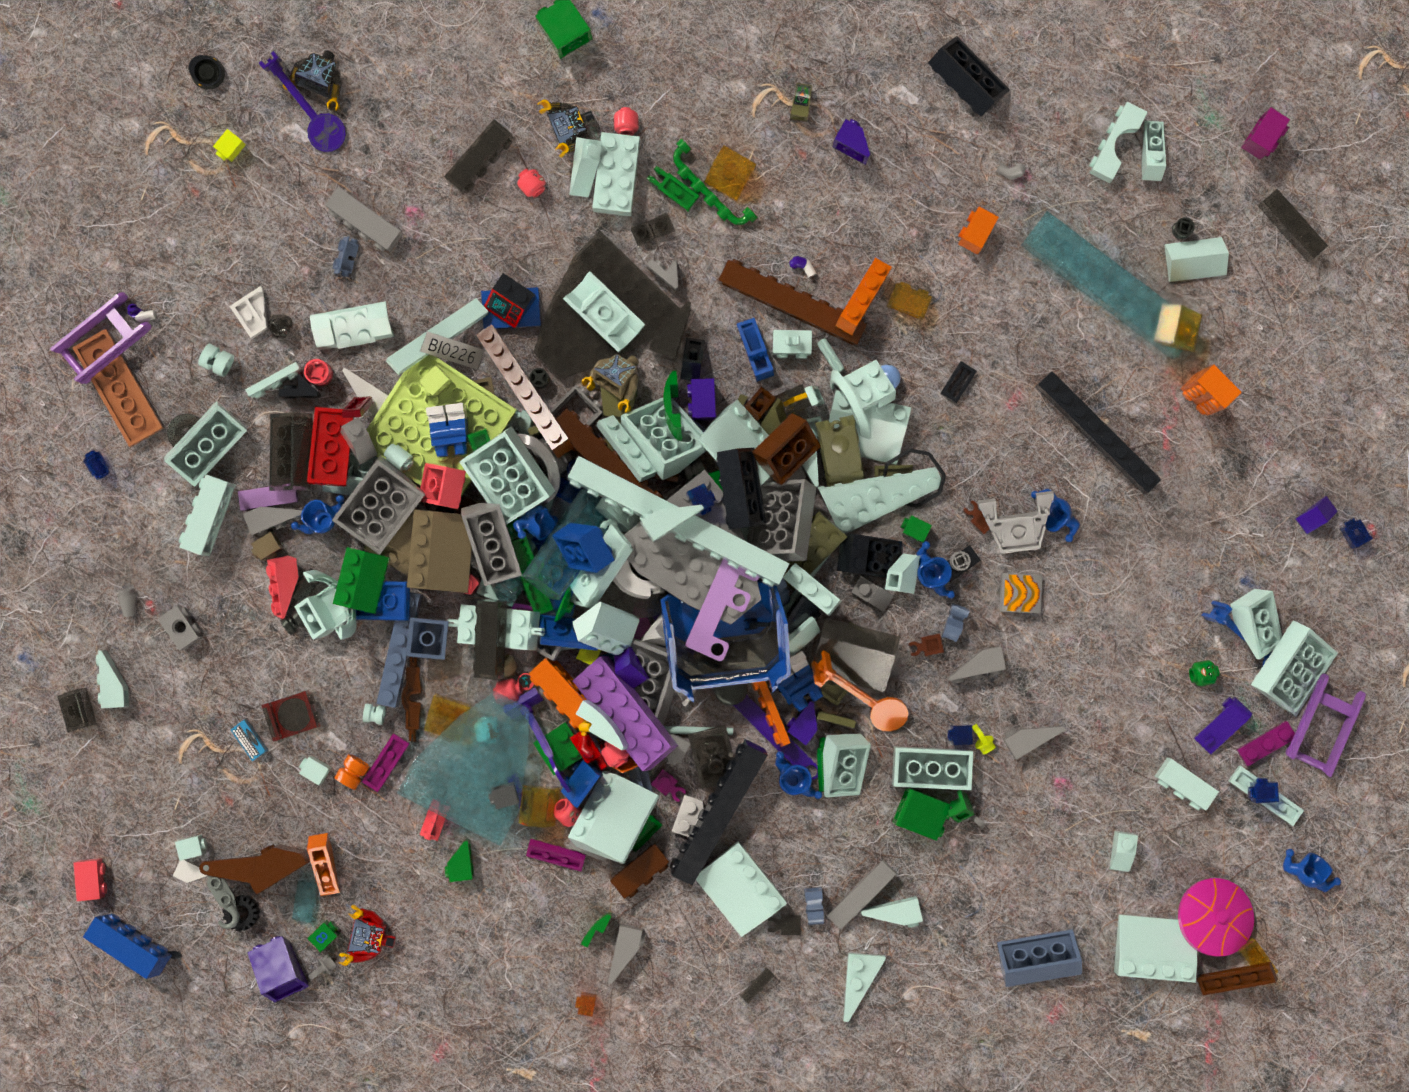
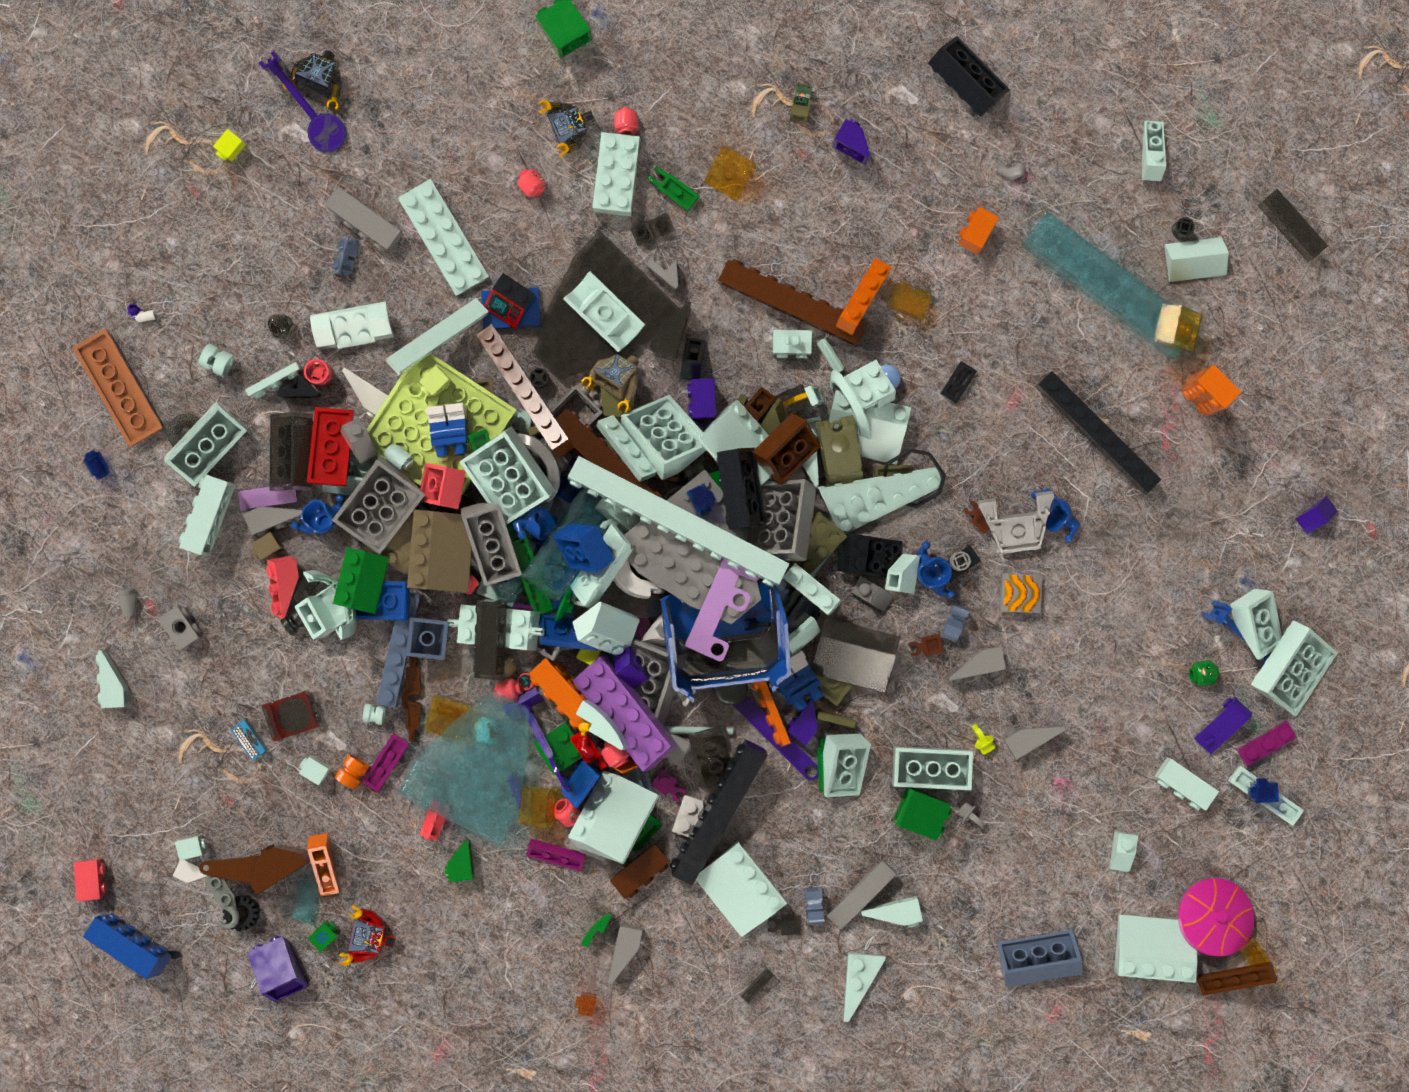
(76, 709): clear smoke slope -> none
(129, 338): medium lavender piece -> none
(206, 71): pearl dark grey piece -> none
(252, 312): white wing -> none
(325, 964): light grey piece -> none
(357, 407): dark red plate -> none
(443, 237): none -> light aqua plate
(451, 350): white sticker -> none
(478, 157): clear smoke brick -> none
(504, 795): dark grey brick -> none
(584, 166): light aqua slope -> none
(665, 520): light aqua slope -> none
(673, 420): green slope -> none
(697, 185): green bar -> none
(755, 349): blue slope -> none
(795, 778): blue piece -> none
(803, 263): arm -> none
(885, 714): orange piece -> none
(915, 528): green brick -> none
(960, 734): clear blue brick -> none
(961, 807): green panel -> none
(1128, 121): light aqua arch -> none
(1266, 133): magenta brick -> none
(1311, 871): blue piece -> none
(1336, 704): medium lavender piece -> none
(1352, 539): clear blue brick -> none

